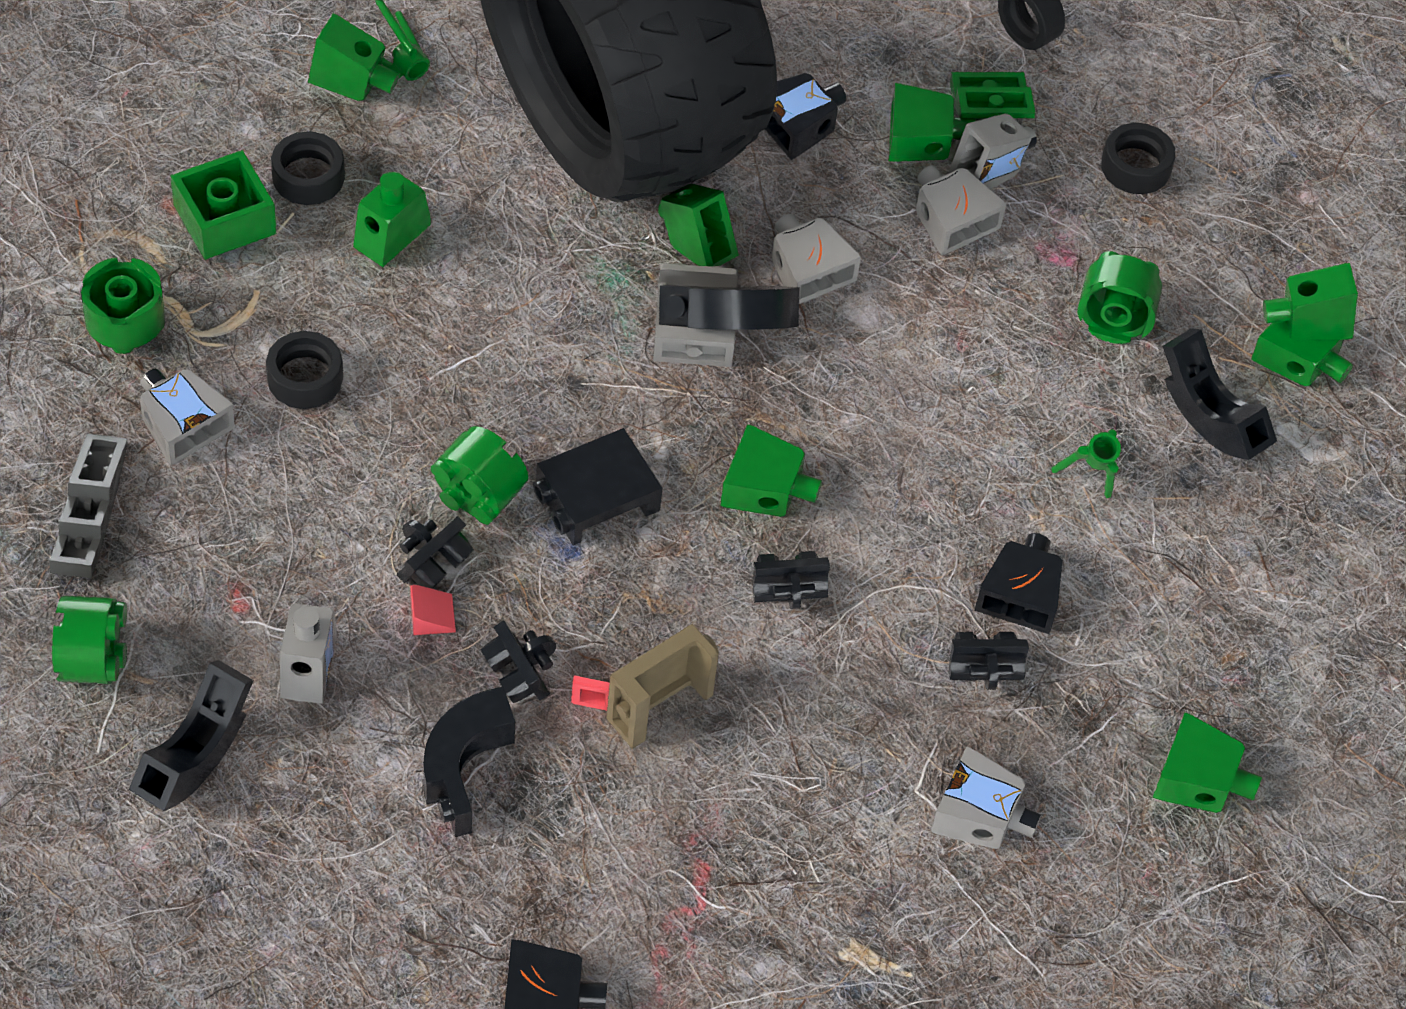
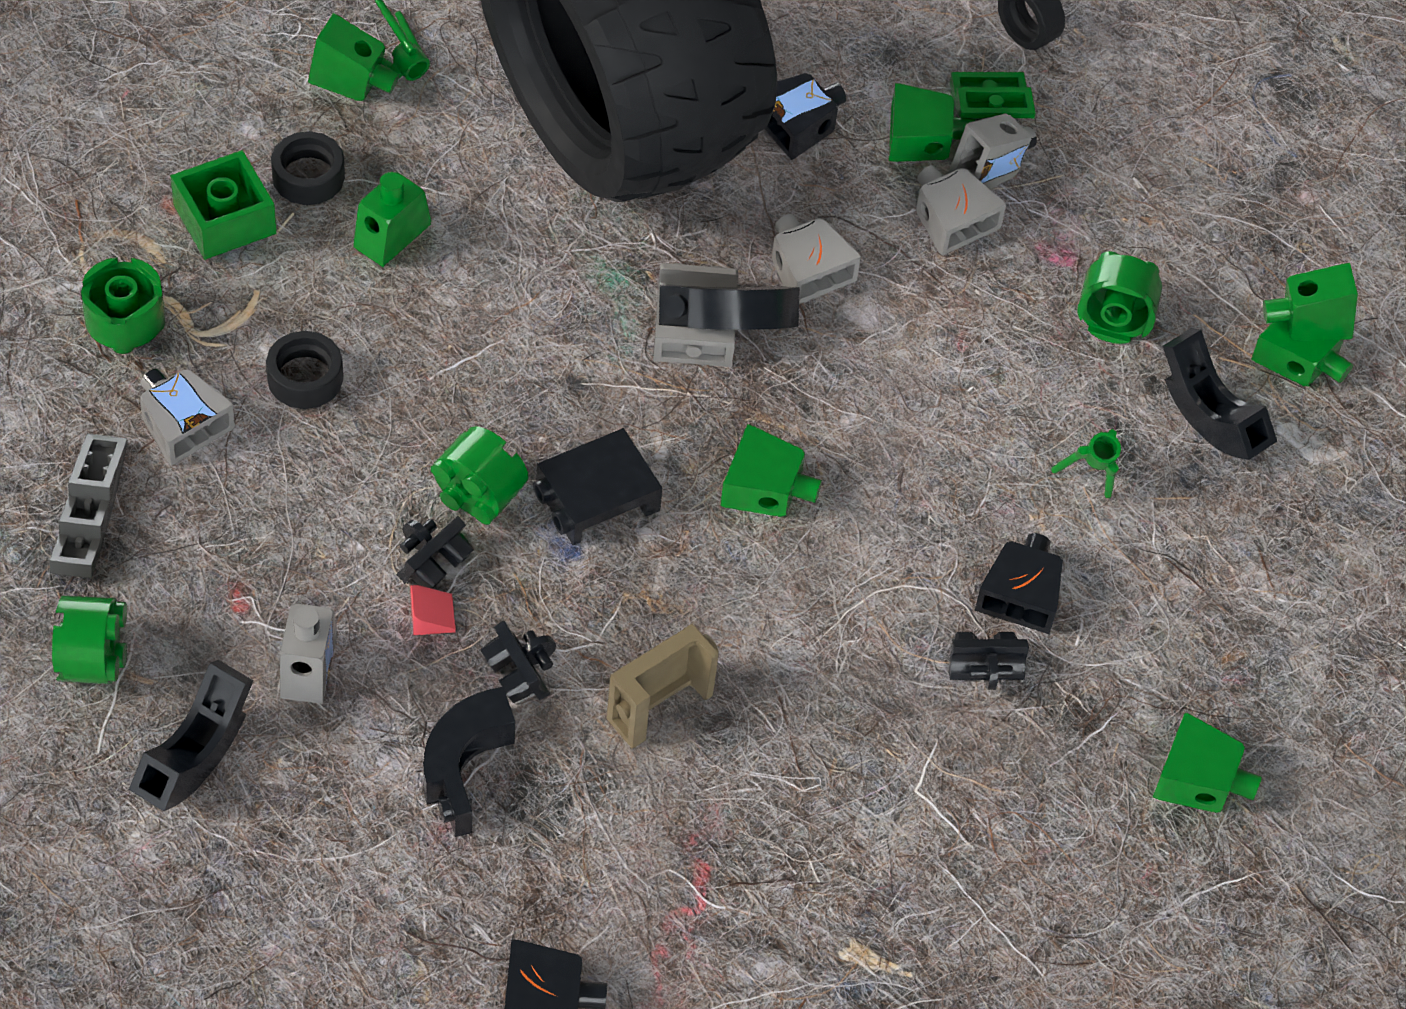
(590, 692): coral slope -> none
(699, 225): green torso -> none
(790, 579): black hips -> none
(983, 803): light grey torso -> none
(1141, 137): black tyre -> none

